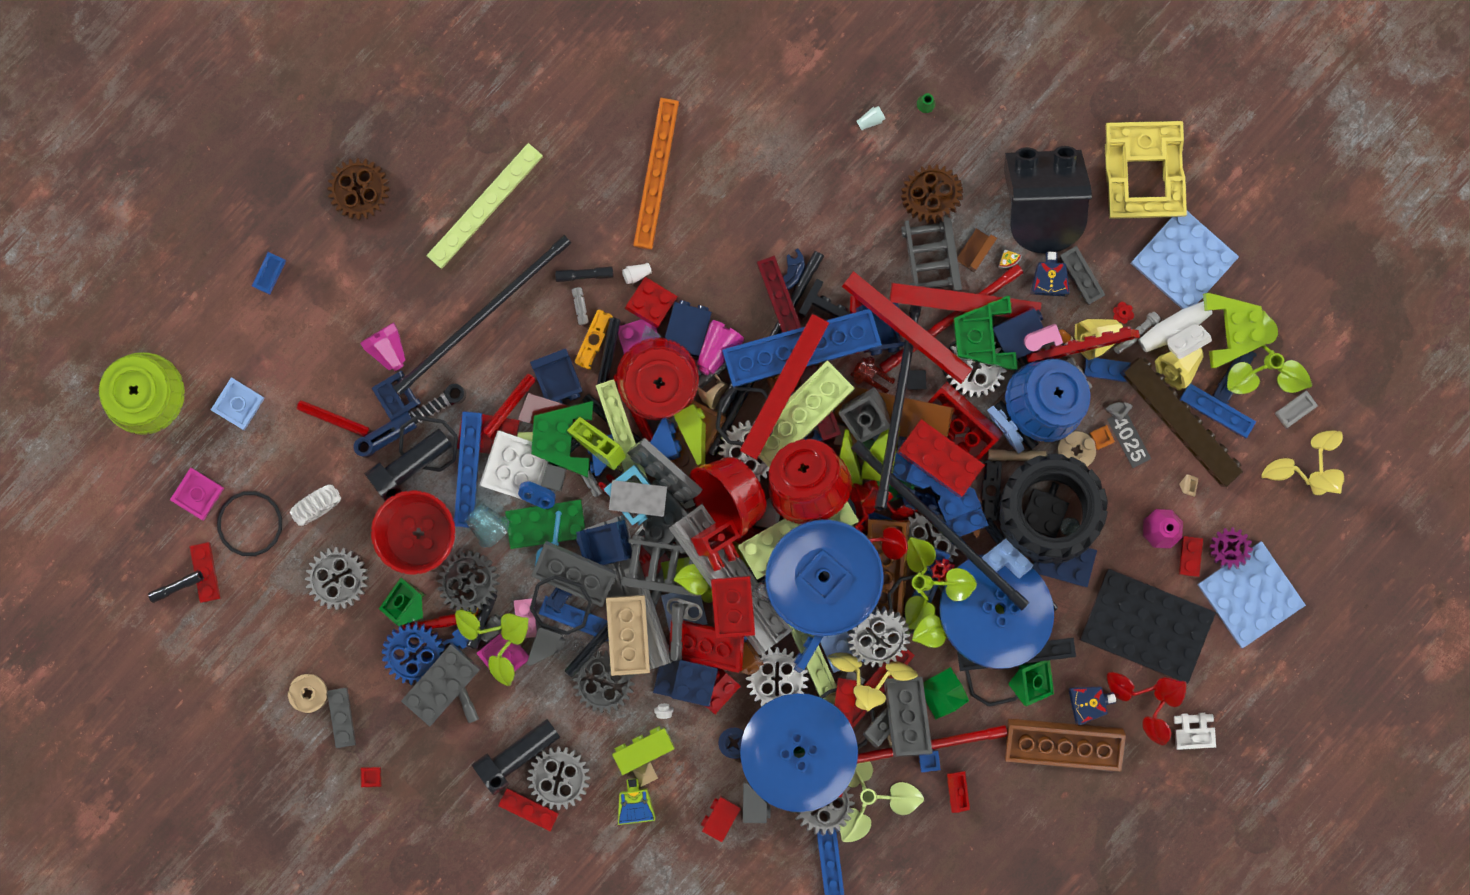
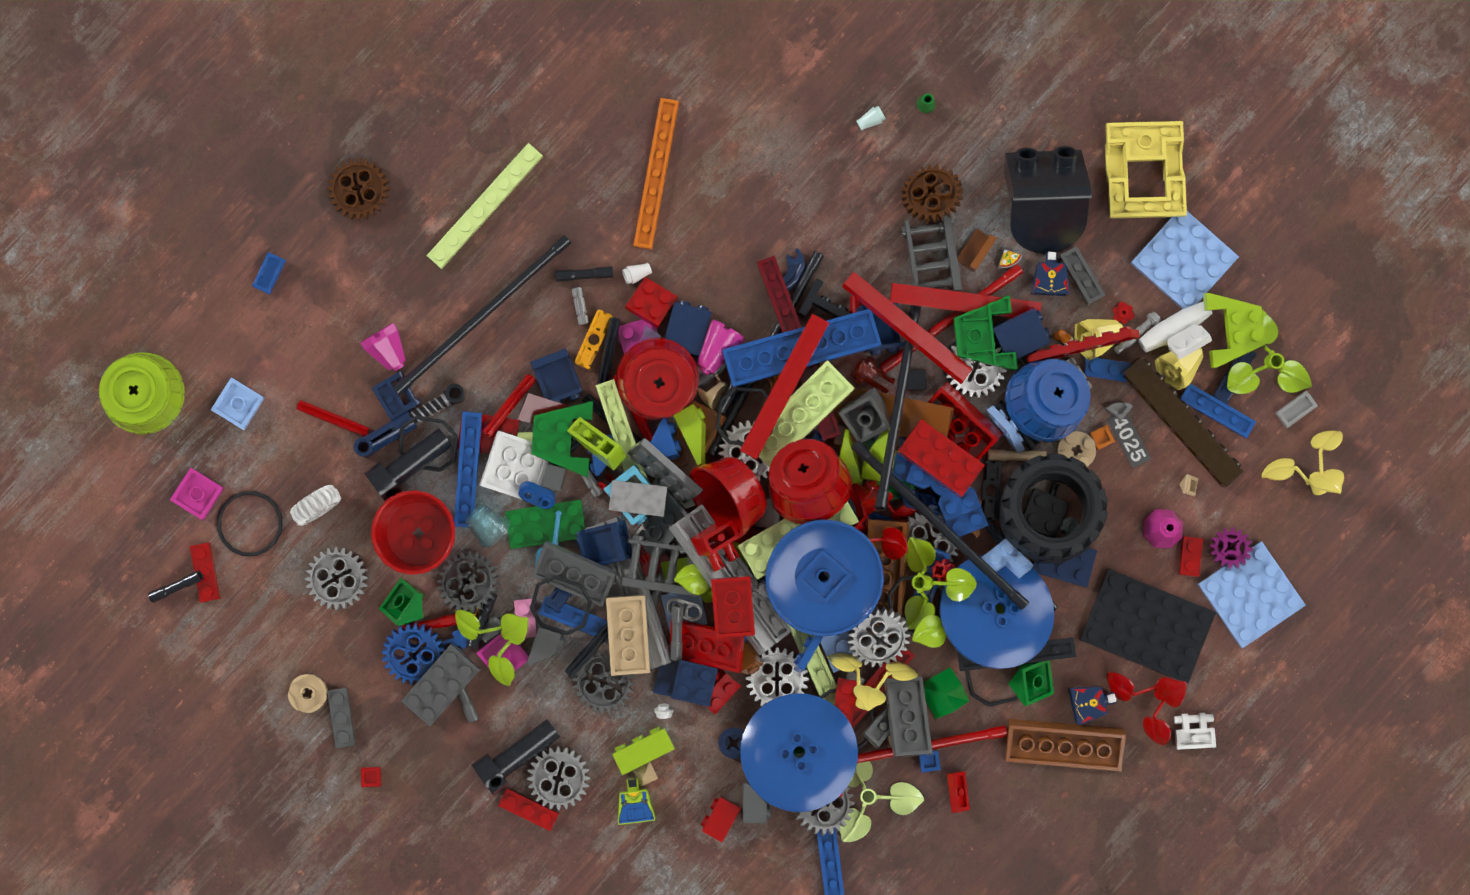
(1048, 334): bright pink leg -> none

